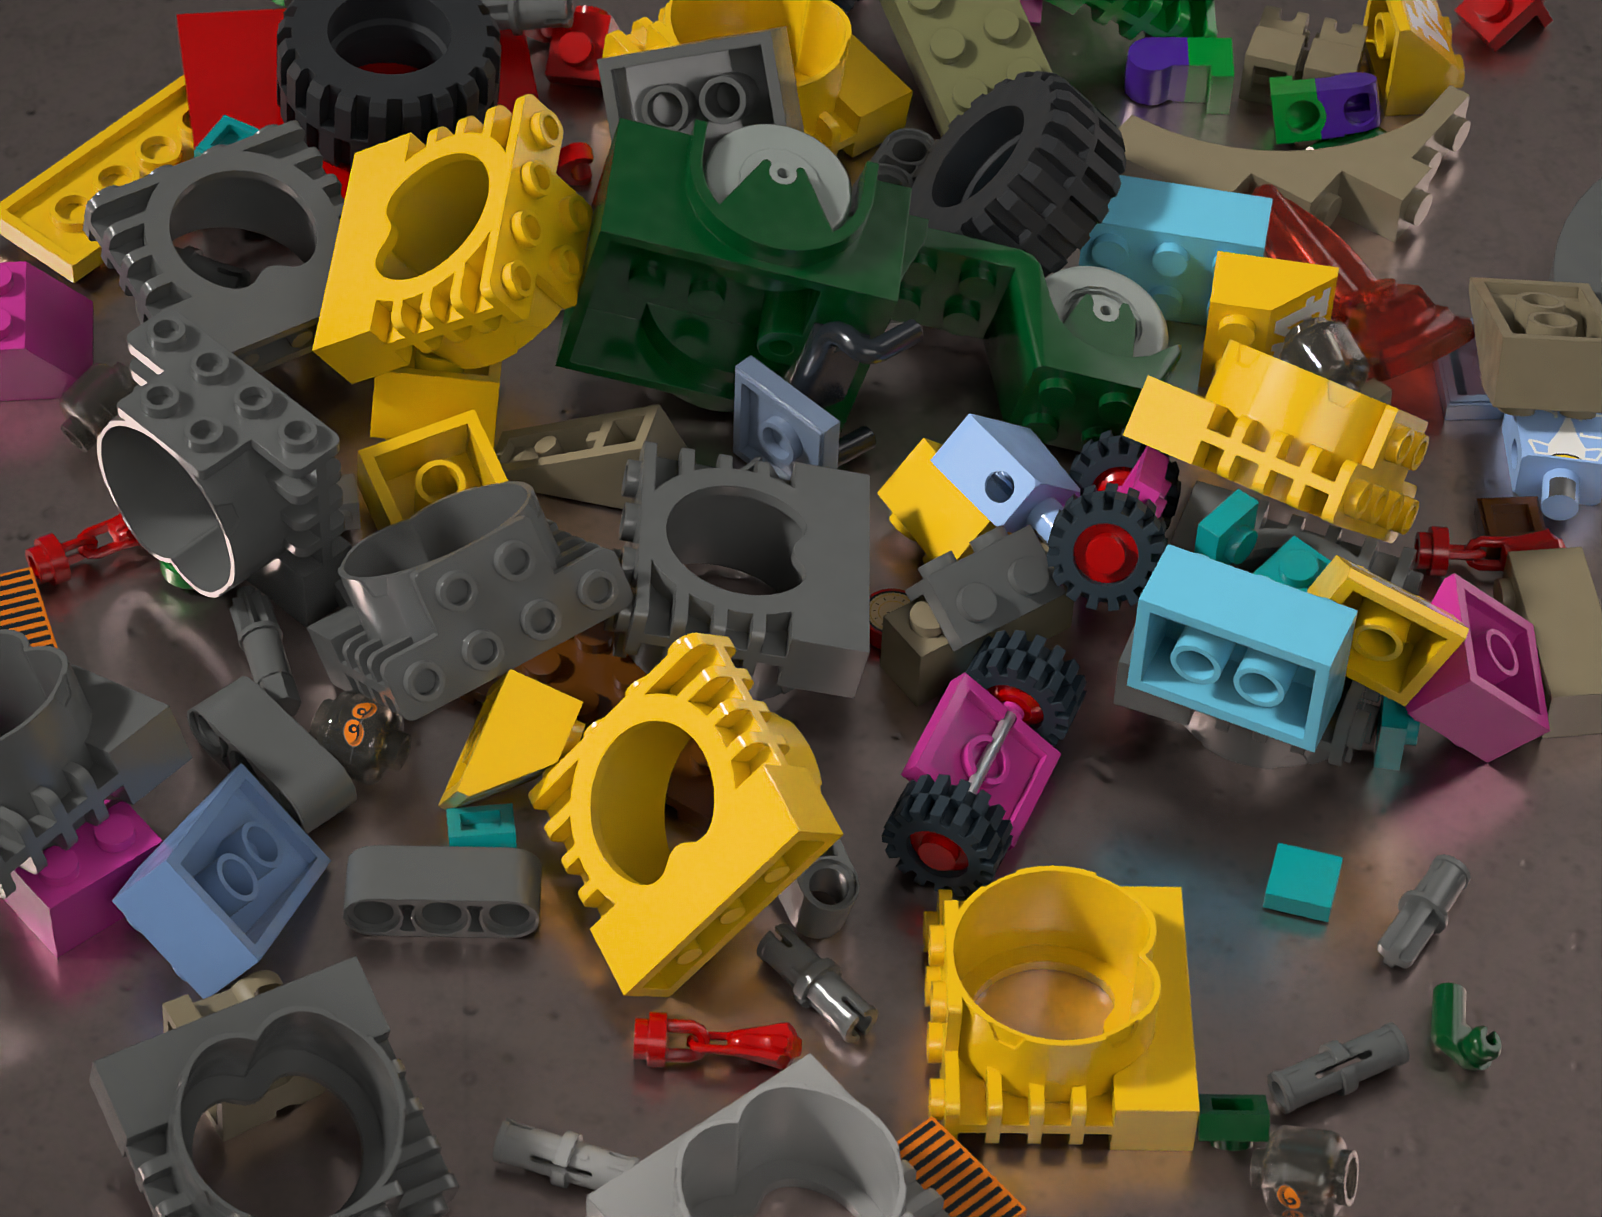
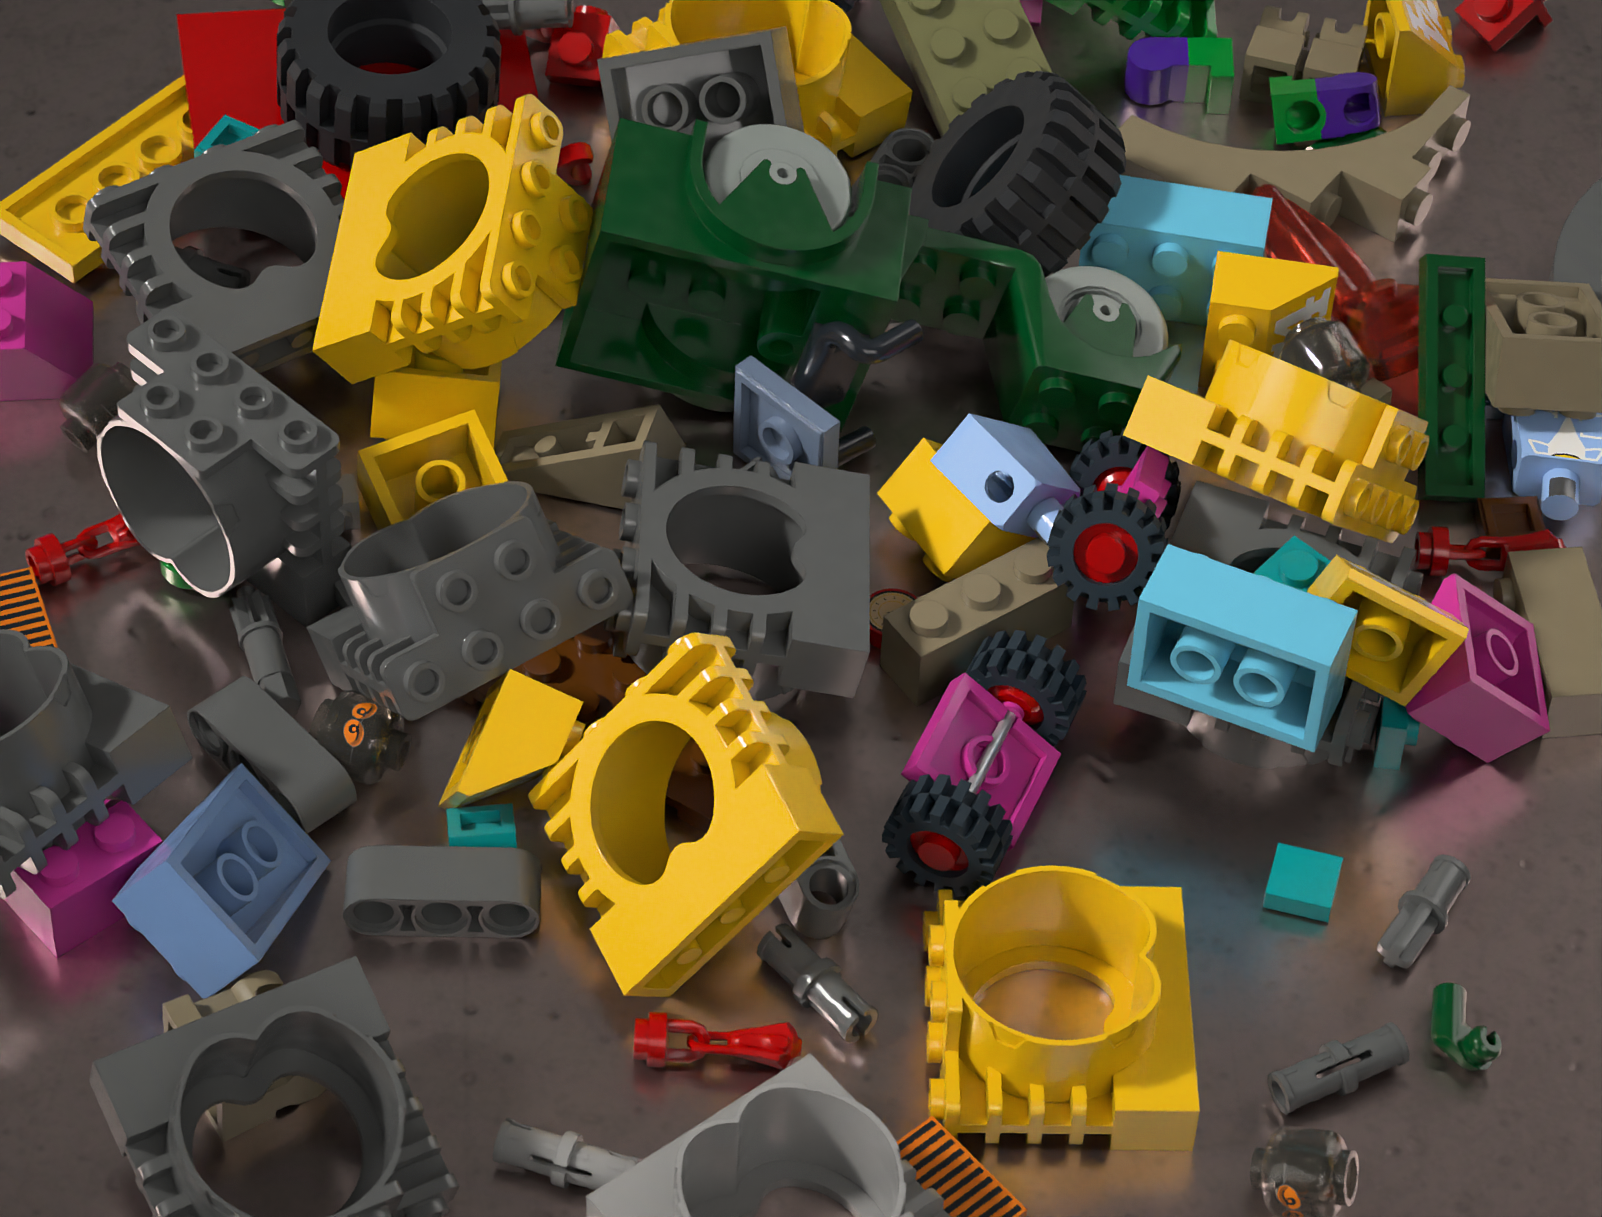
(988, 588): dark grey bracket -> none
(1229, 530): teal plate -> none
(1233, 1120): dark green plate -> none
(1452, 377): none -> dark green plate

